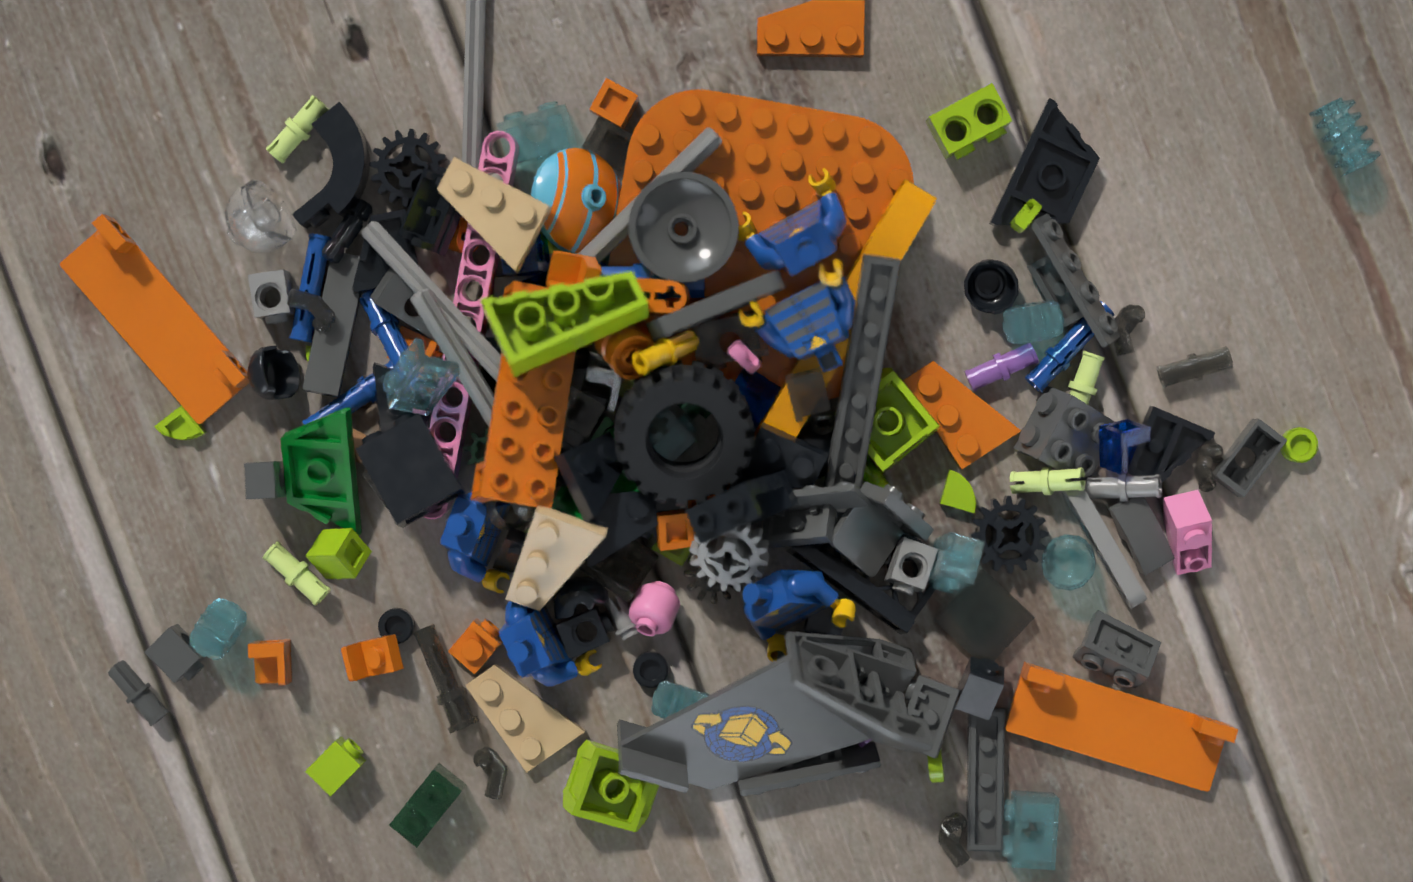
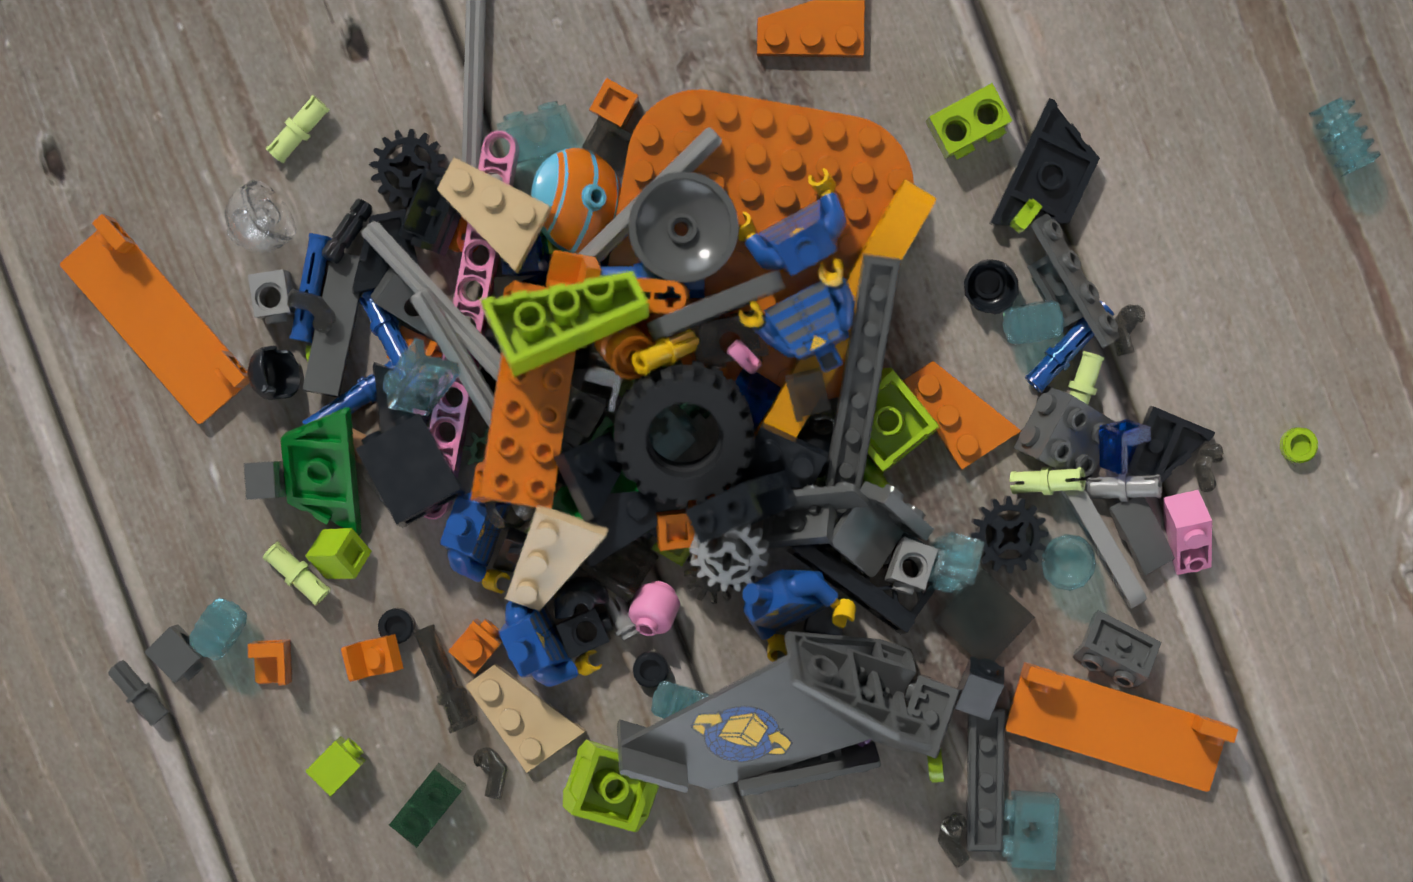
(180, 426): lime tile -> none
(349, 169): black arch -> none
(958, 493): lime tile -> none
(1001, 366): medium lavender pin -> none
(1195, 367): clear smoke pin -> none
(1263, 442): dark grey piece -> none

